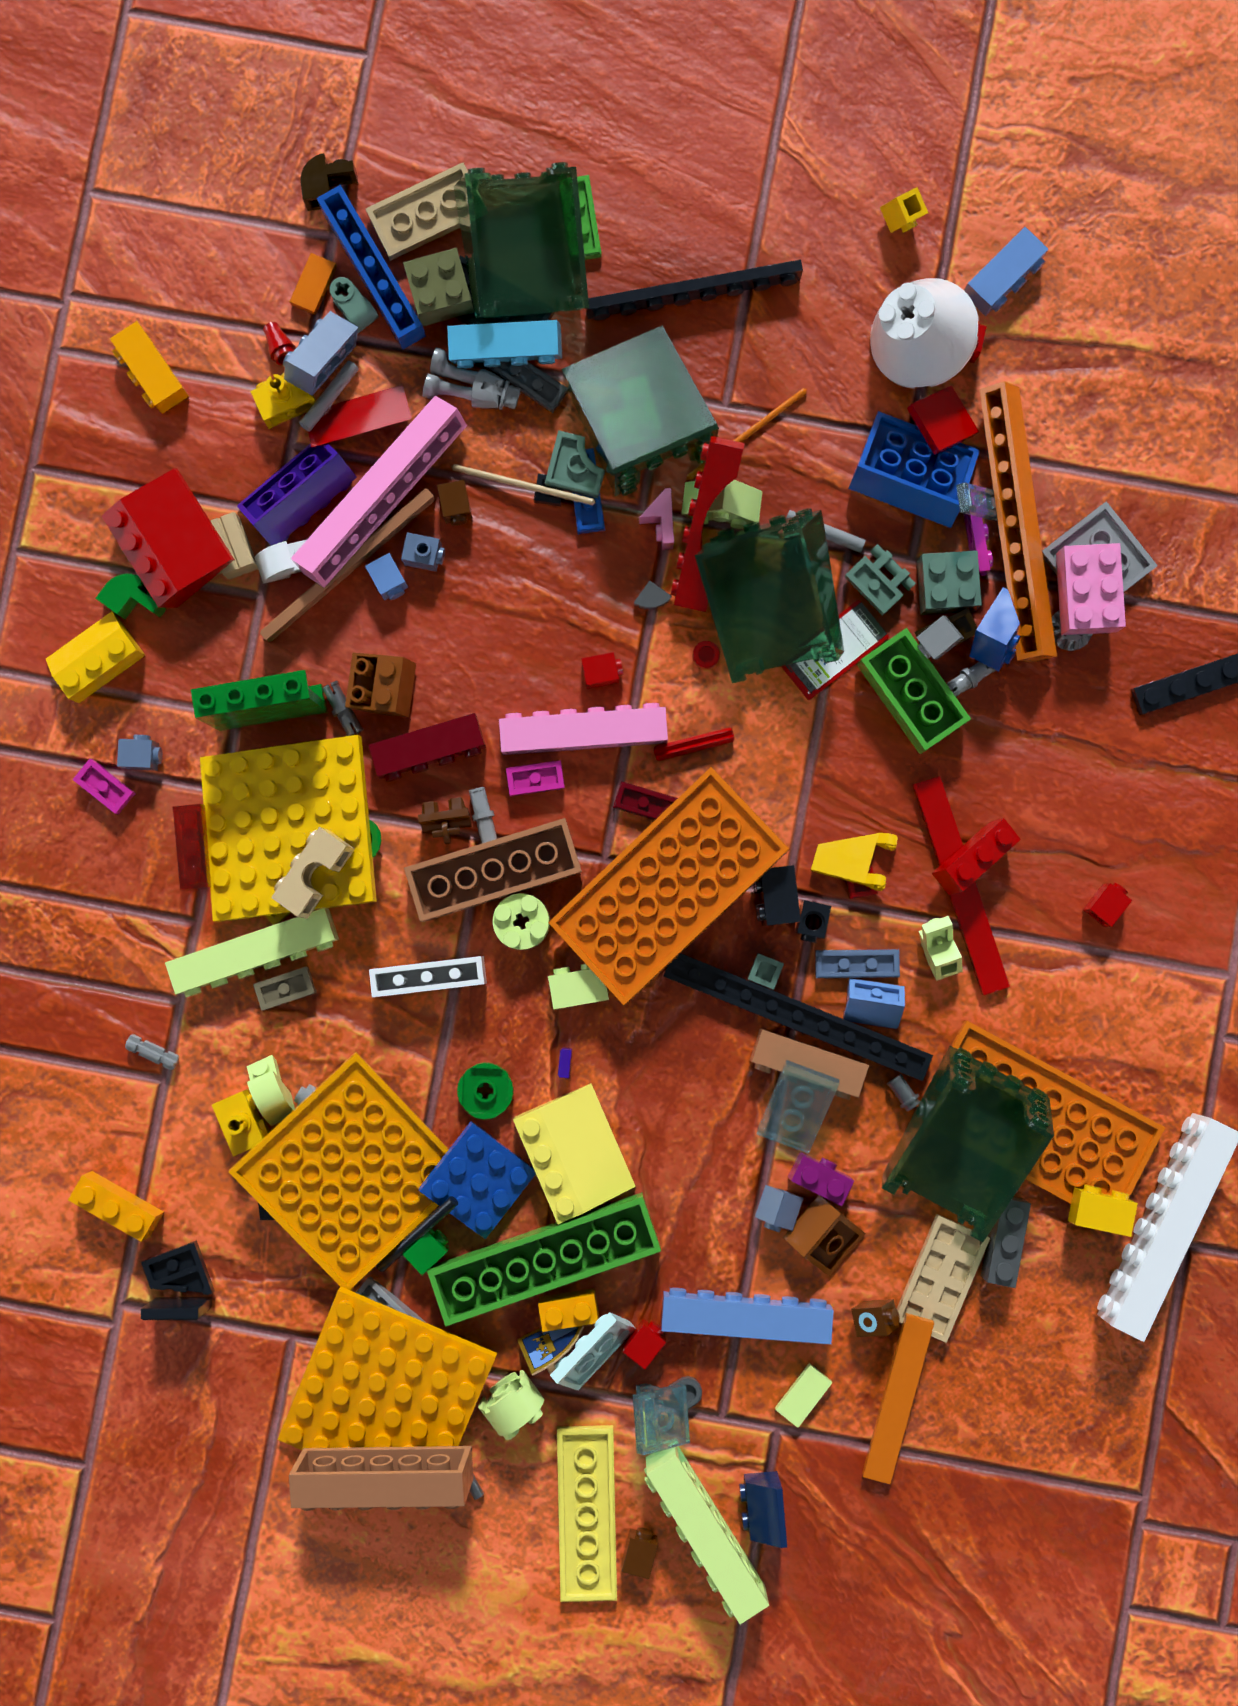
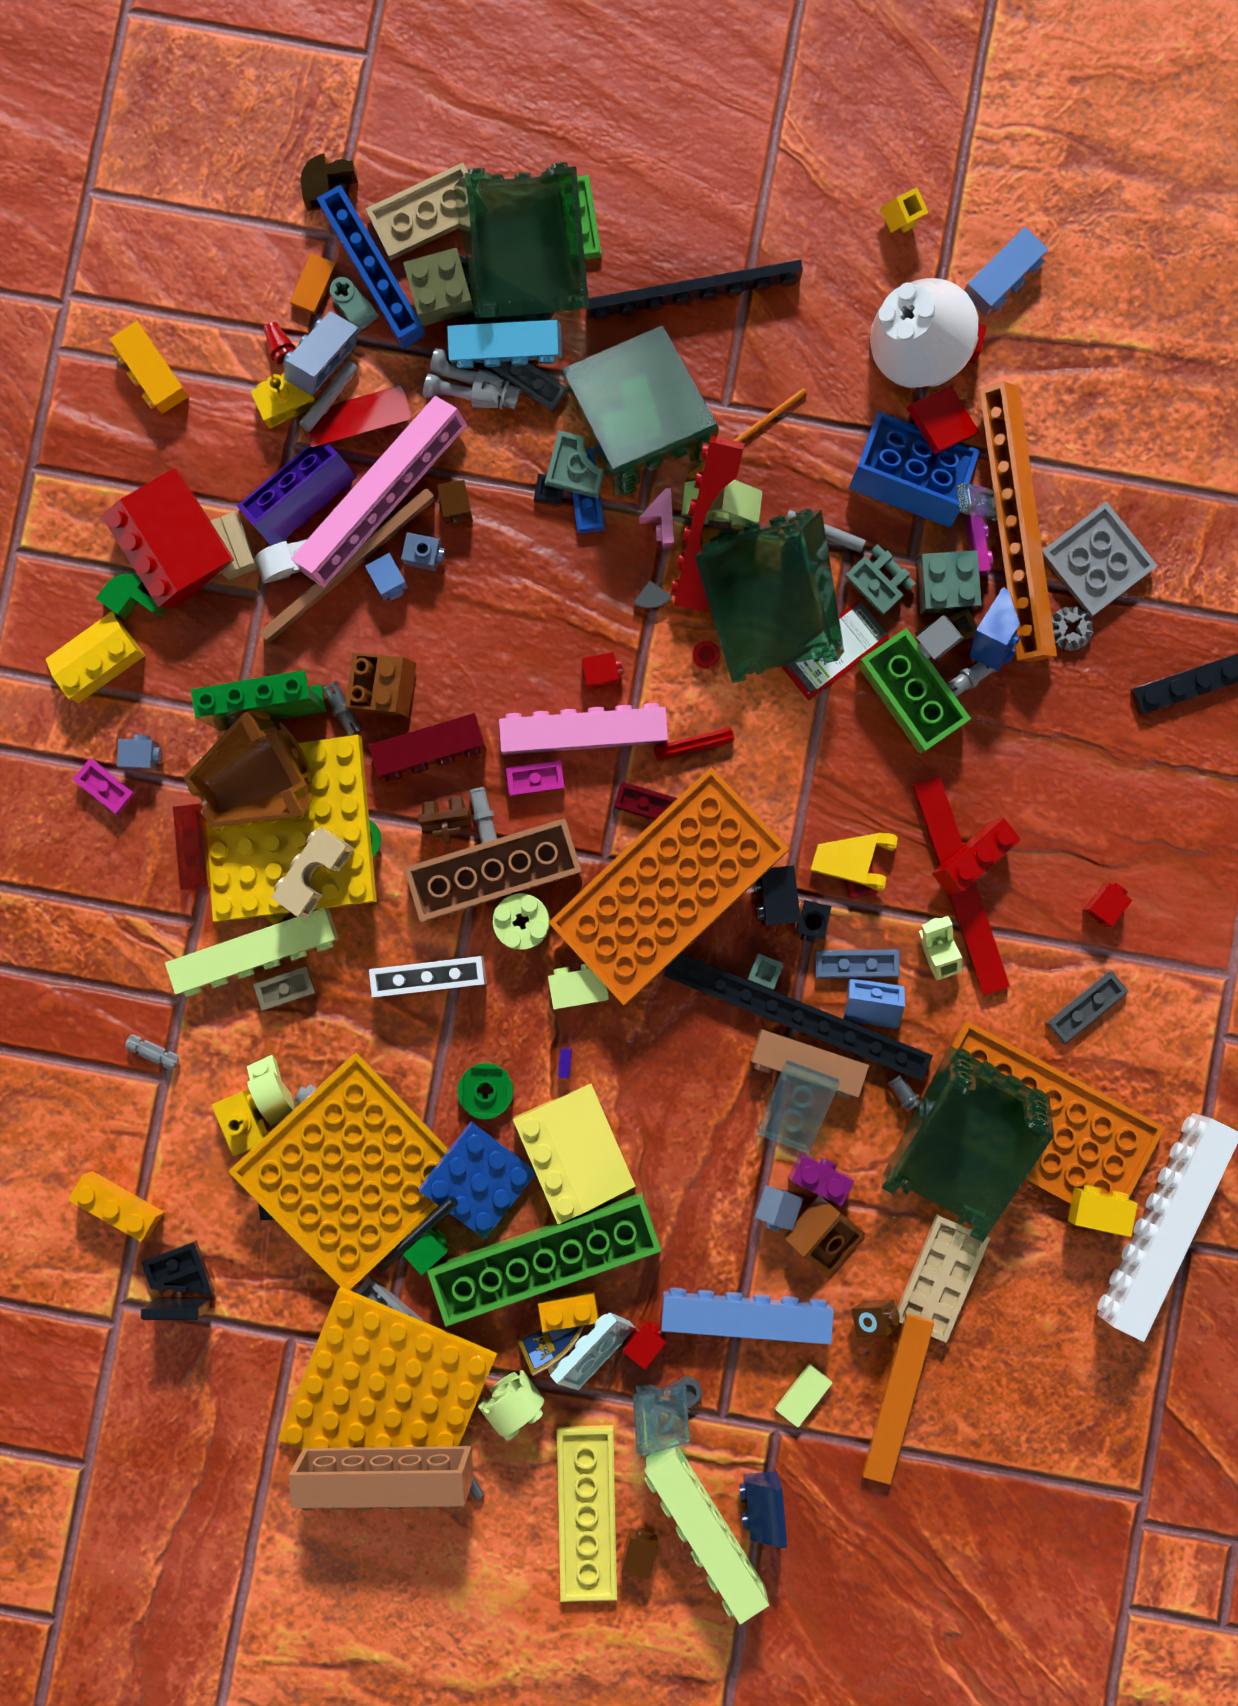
(252, 774): none -> dark orange cone
(522, 484): tan axle -> none
(1006, 1245): dark grey brick -> none
(1087, 1007): none -> dark grey tile
(1090, 589): bright pink brick -> none

